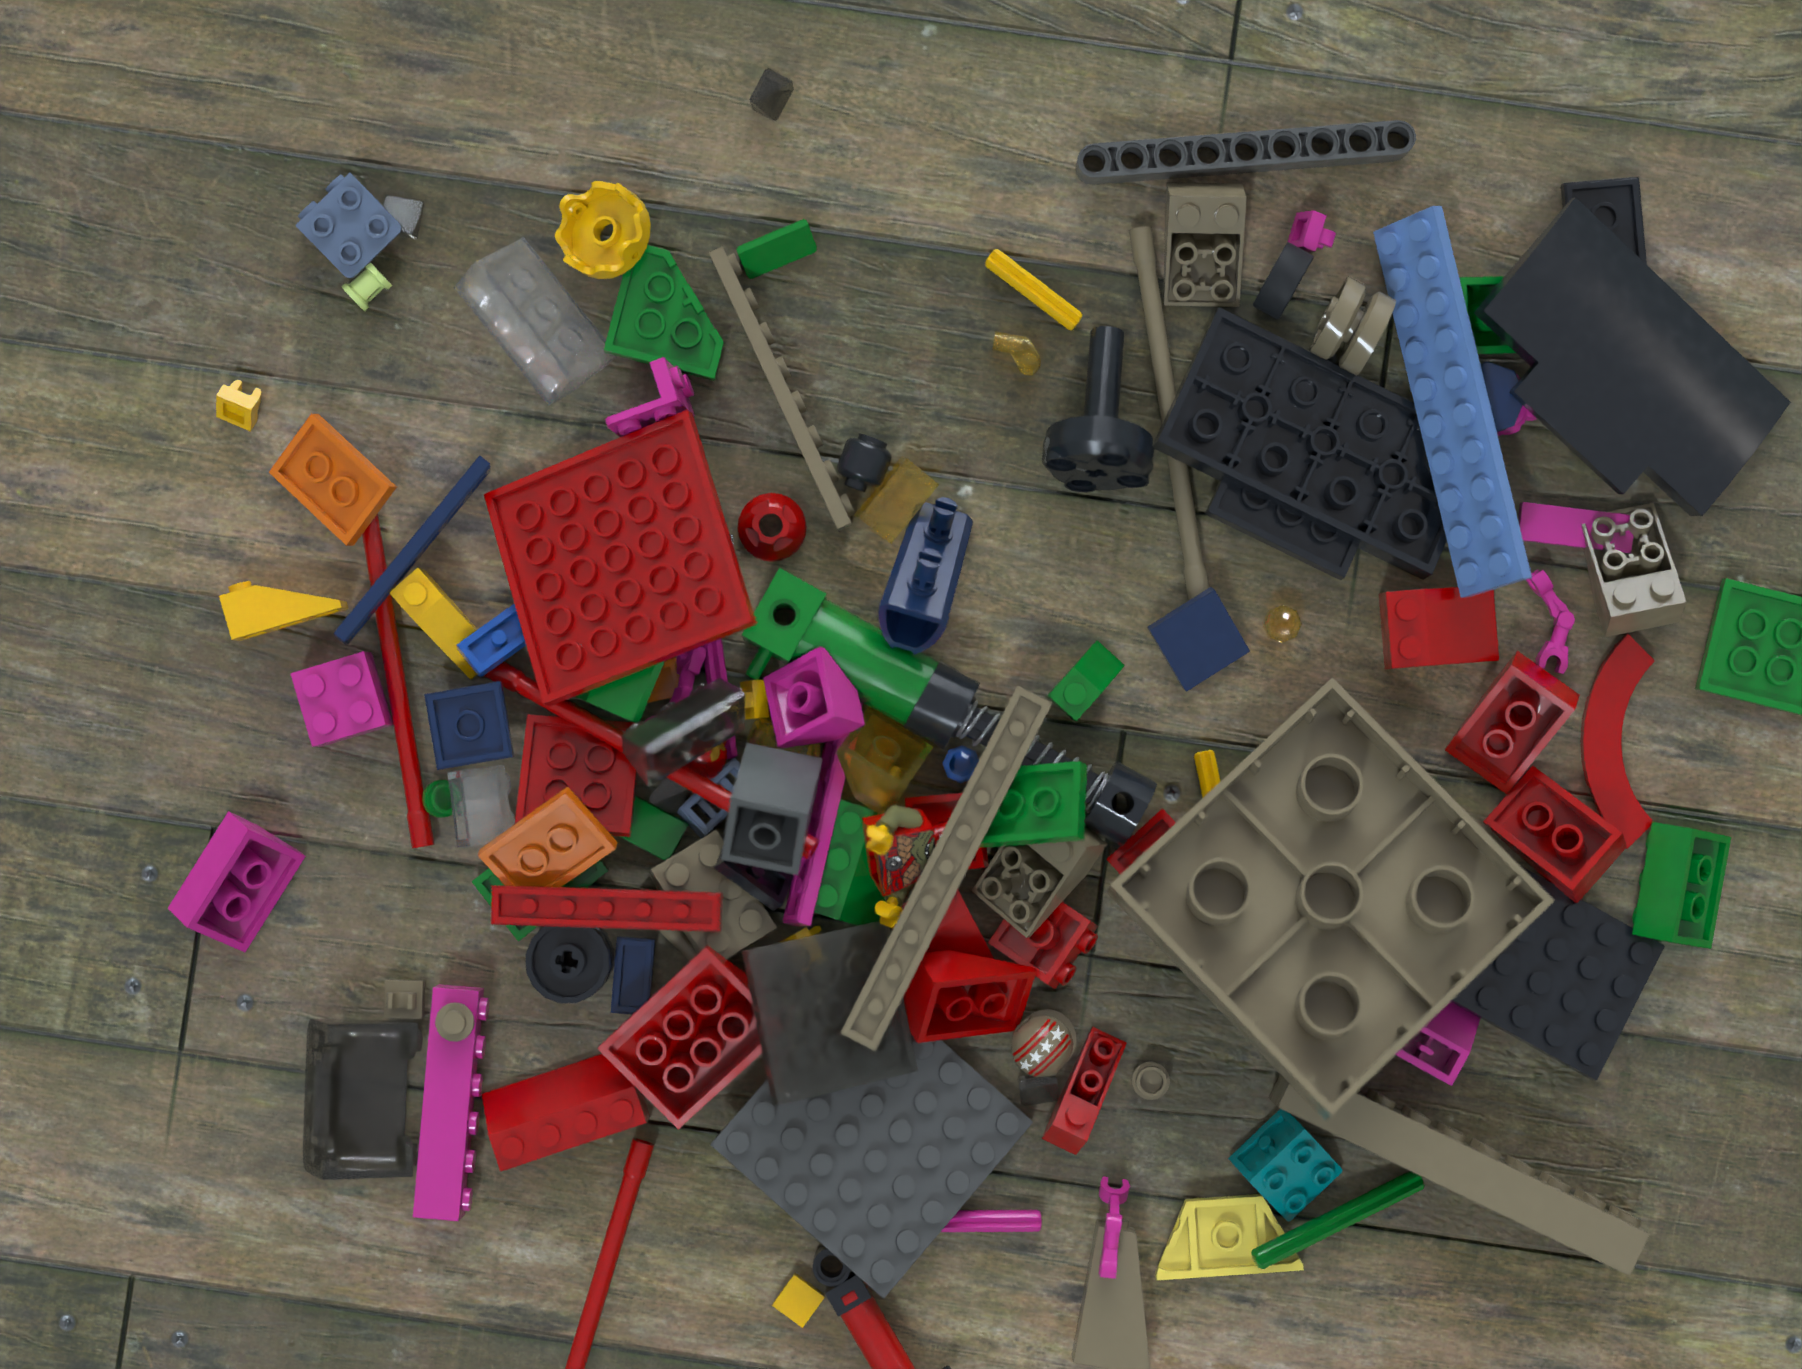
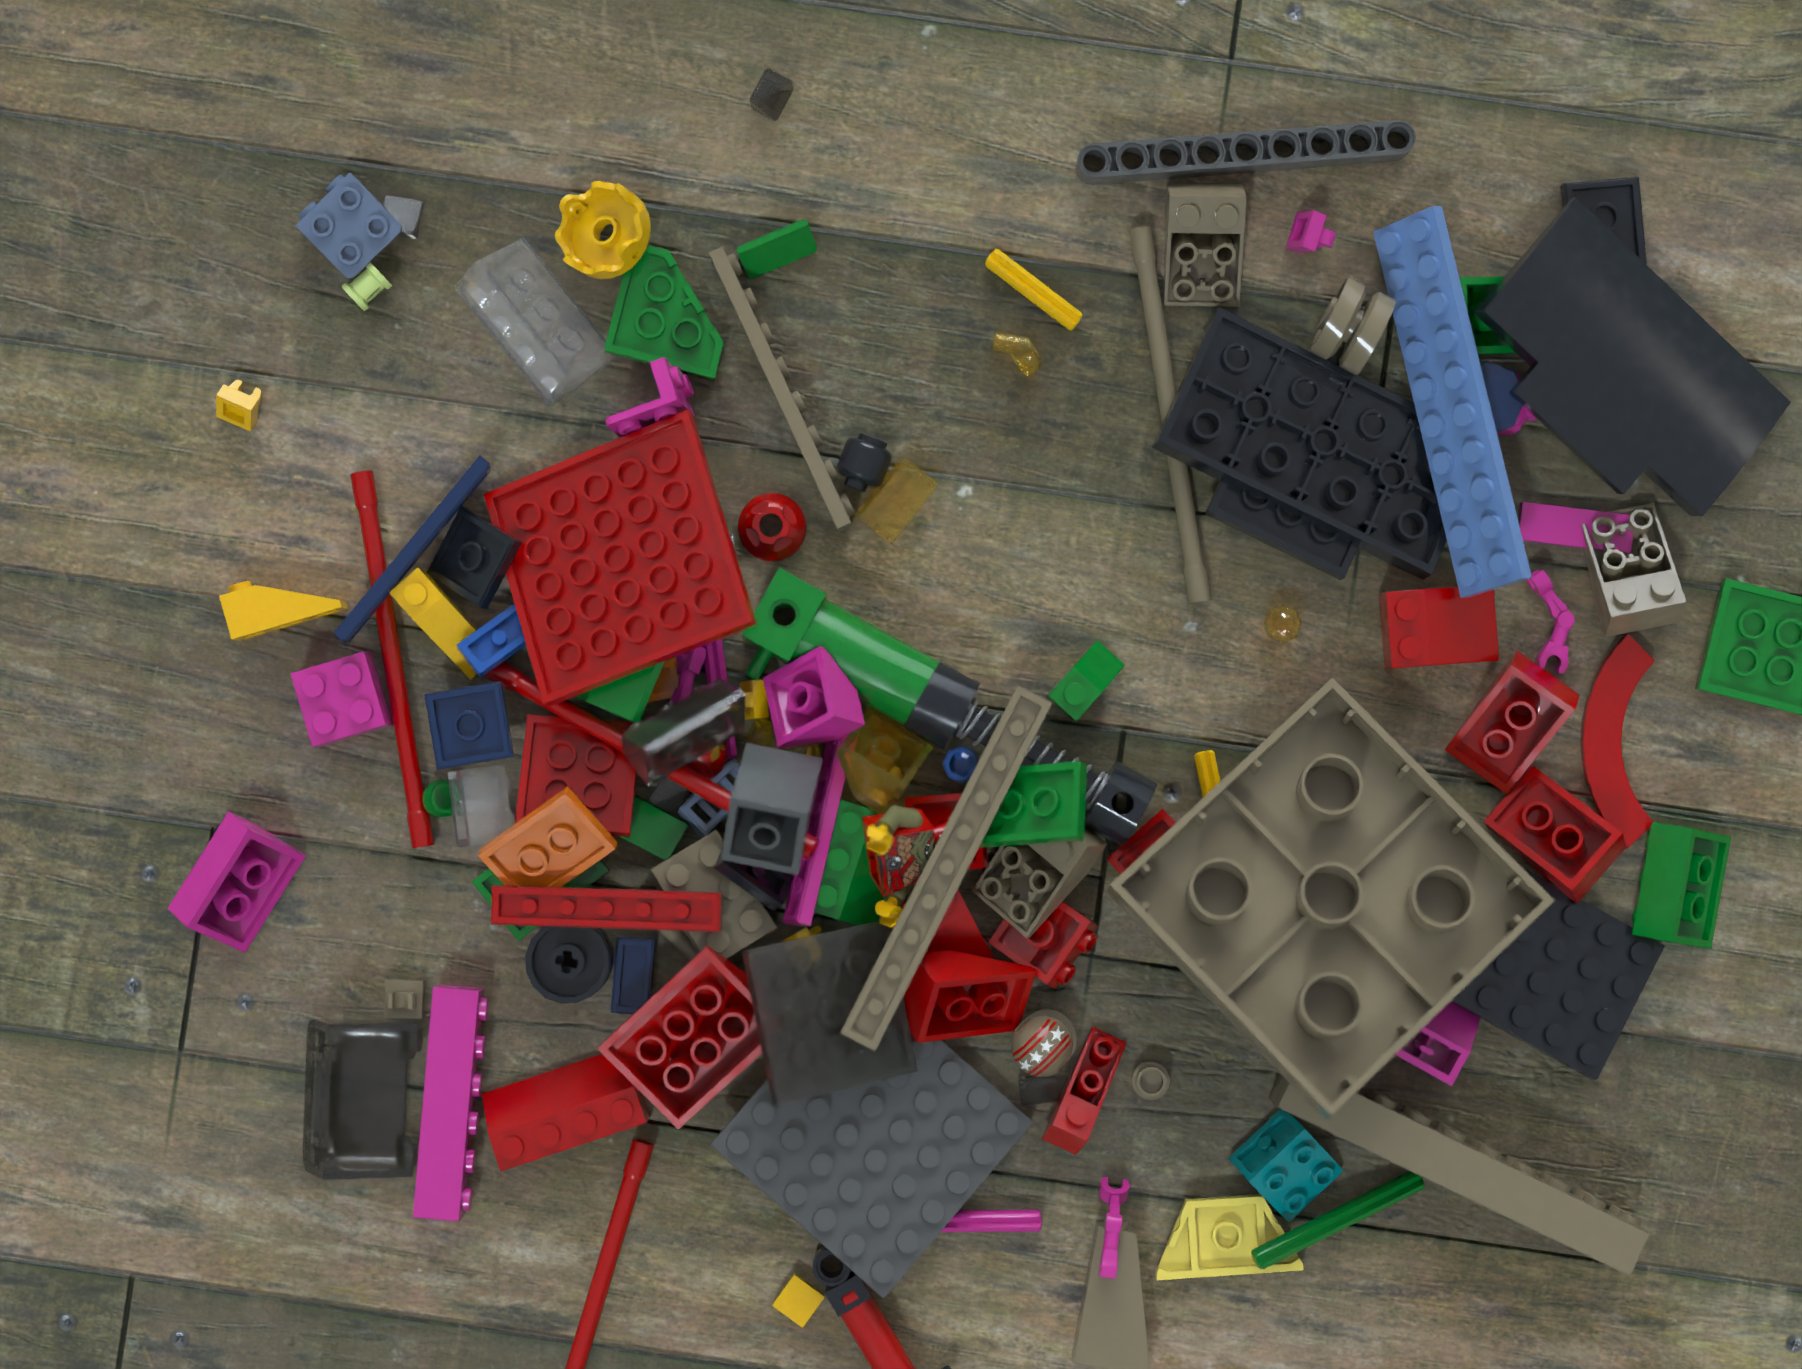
(332, 479): orange plate -> none
(454, 1022): dark tan plate -> none
(474, 557): none -> black tile
(925, 577): dark blue piece -> none
(1098, 447): black piece -> none
(1198, 639): dark blue tile -> none
(1283, 280): black tyre -> none

